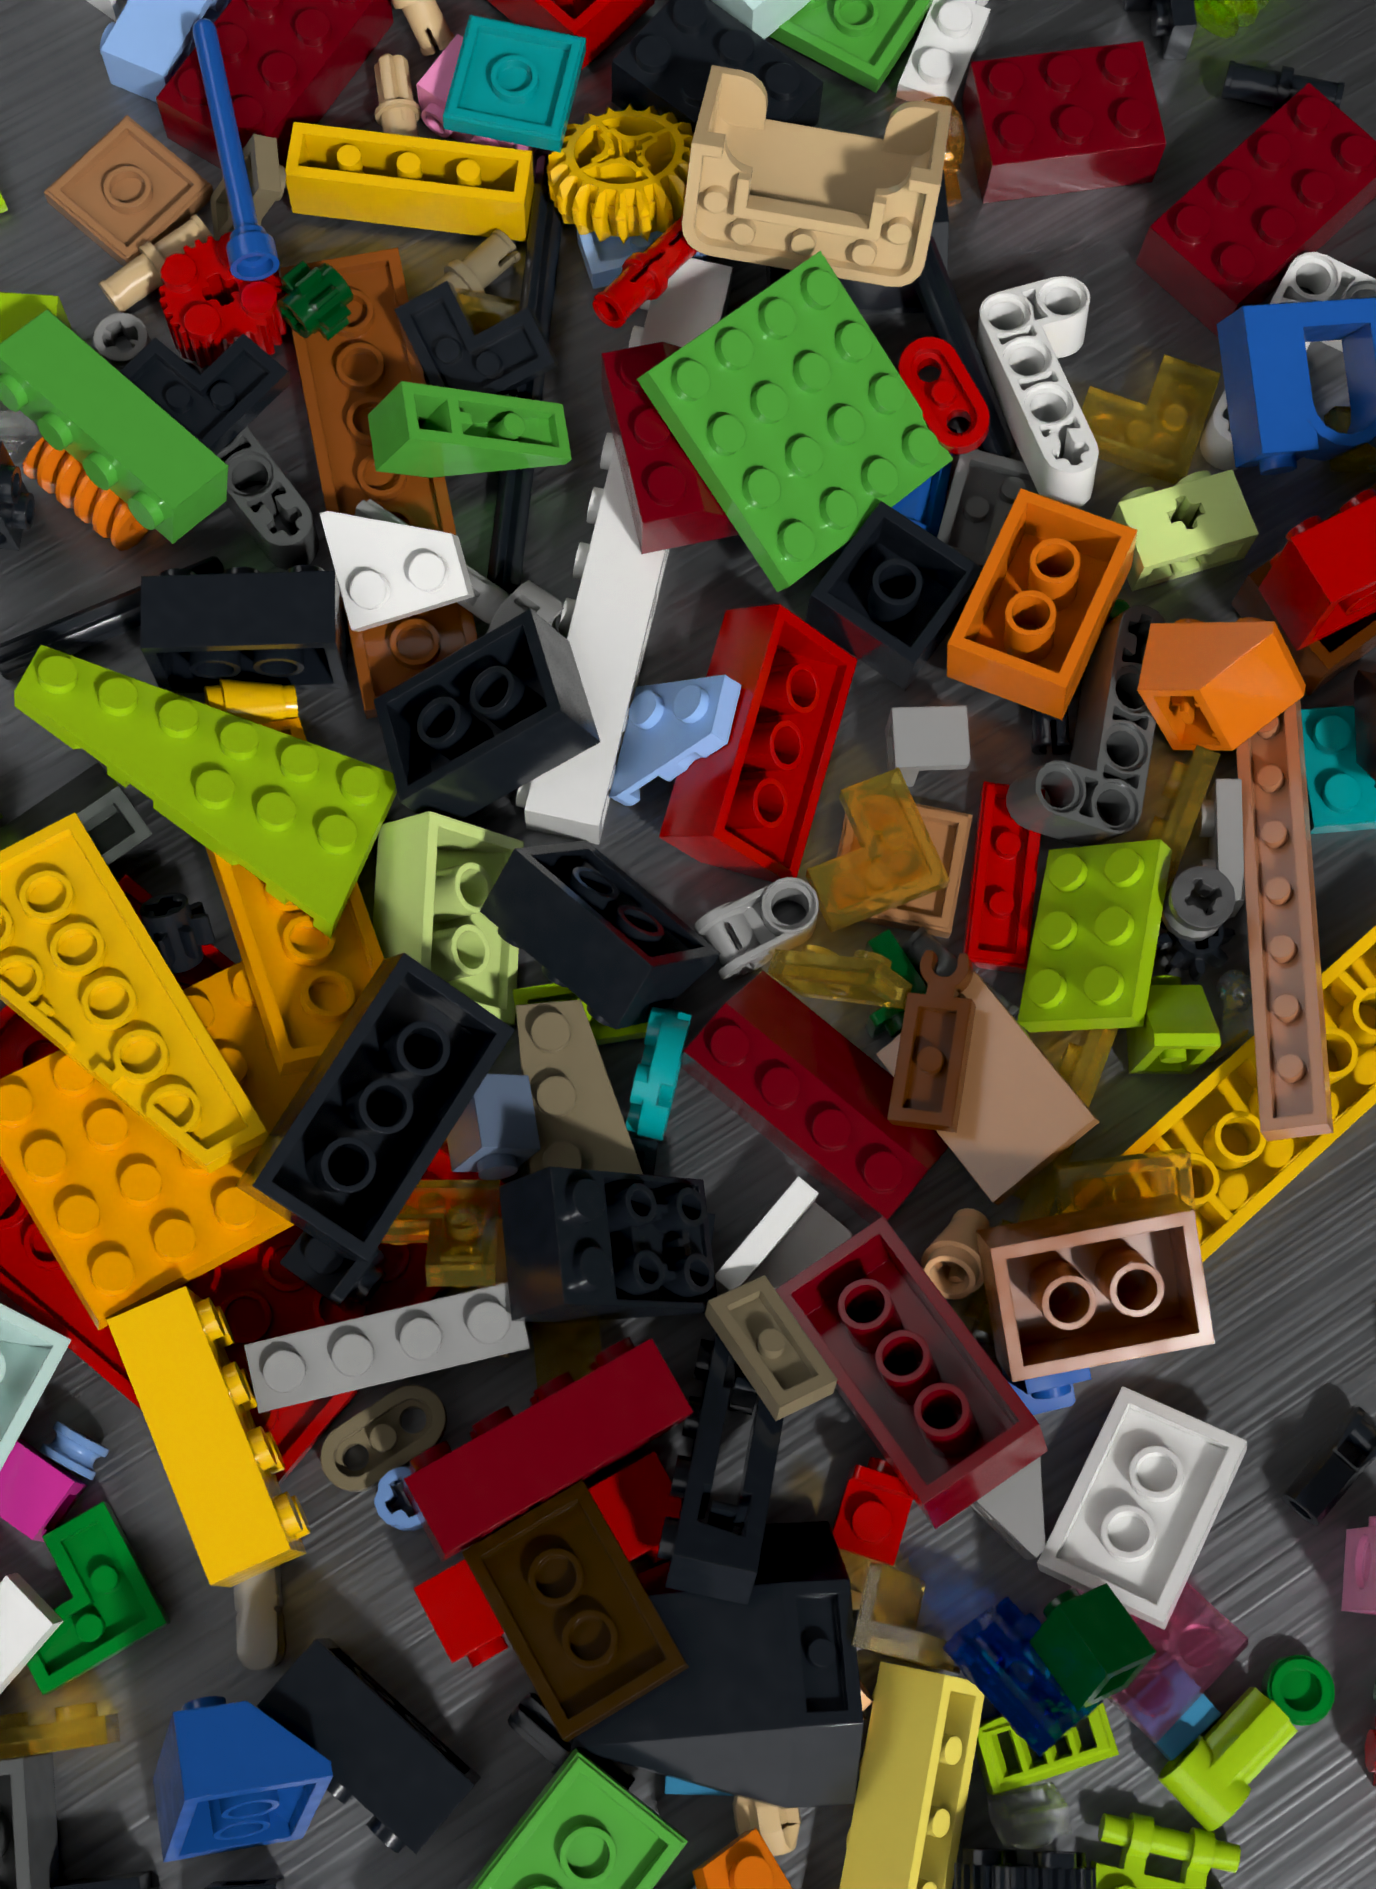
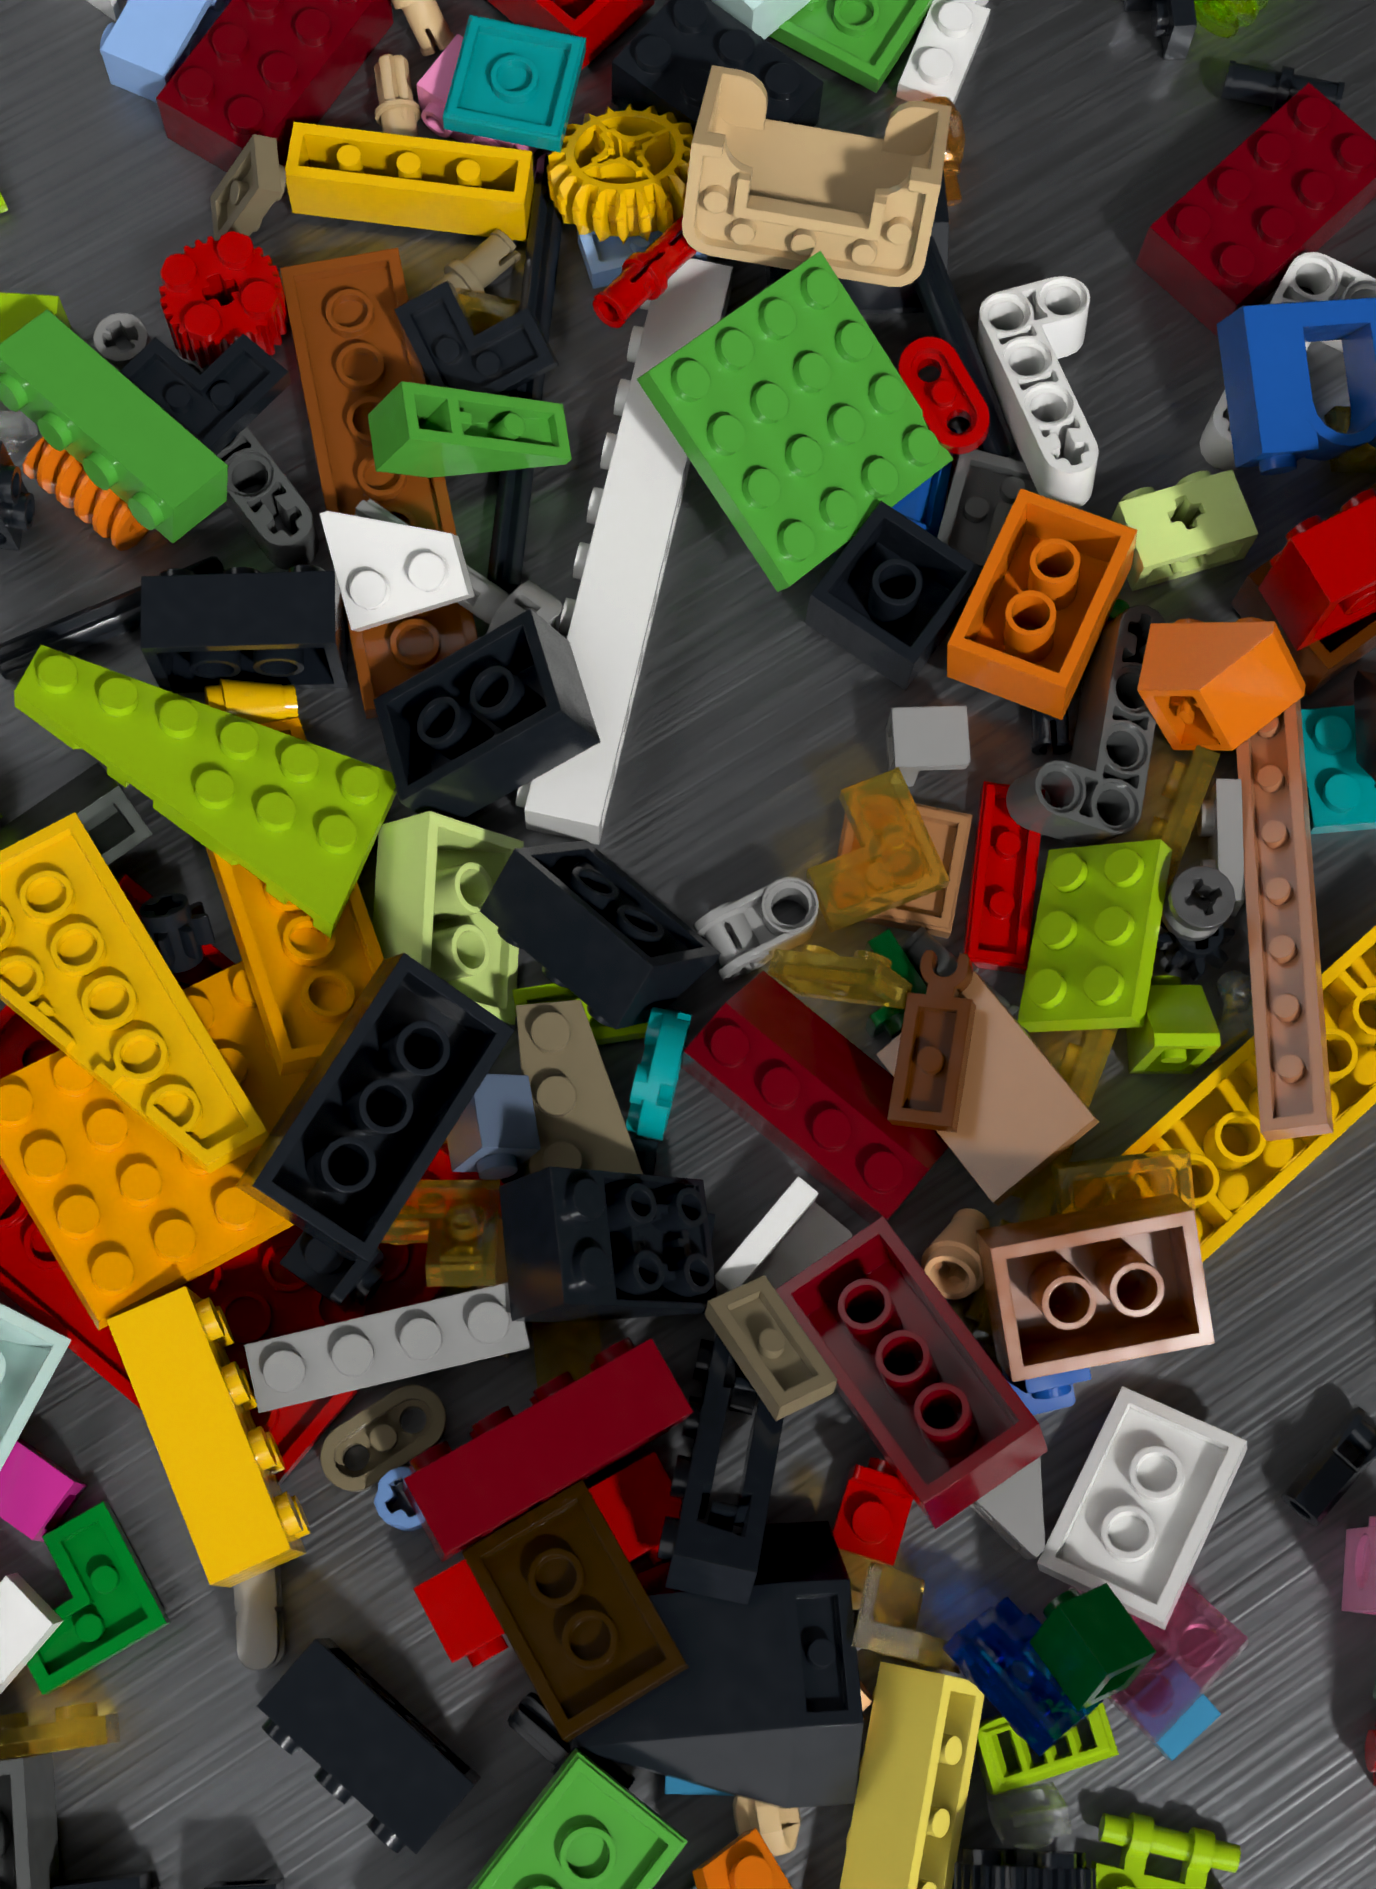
(74, 1450): medium blue bush -> none
(128, 191): medium nougat tile -> none
(143, 273): tan pin -> none
(233, 1780): blue slope -> none
(250, 249): blue piece -> none
(315, 300): dark green gear -> none
(662, 486): dark red slope -> none
(671, 729): light blue wing -> none
(759, 793): red slope -> none
(1063, 122): dark red brick -> none
(1164, 432): clear yellow plate -> none
(1216, 1768): lime piece -> none
(1299, 1688): green tile -> none

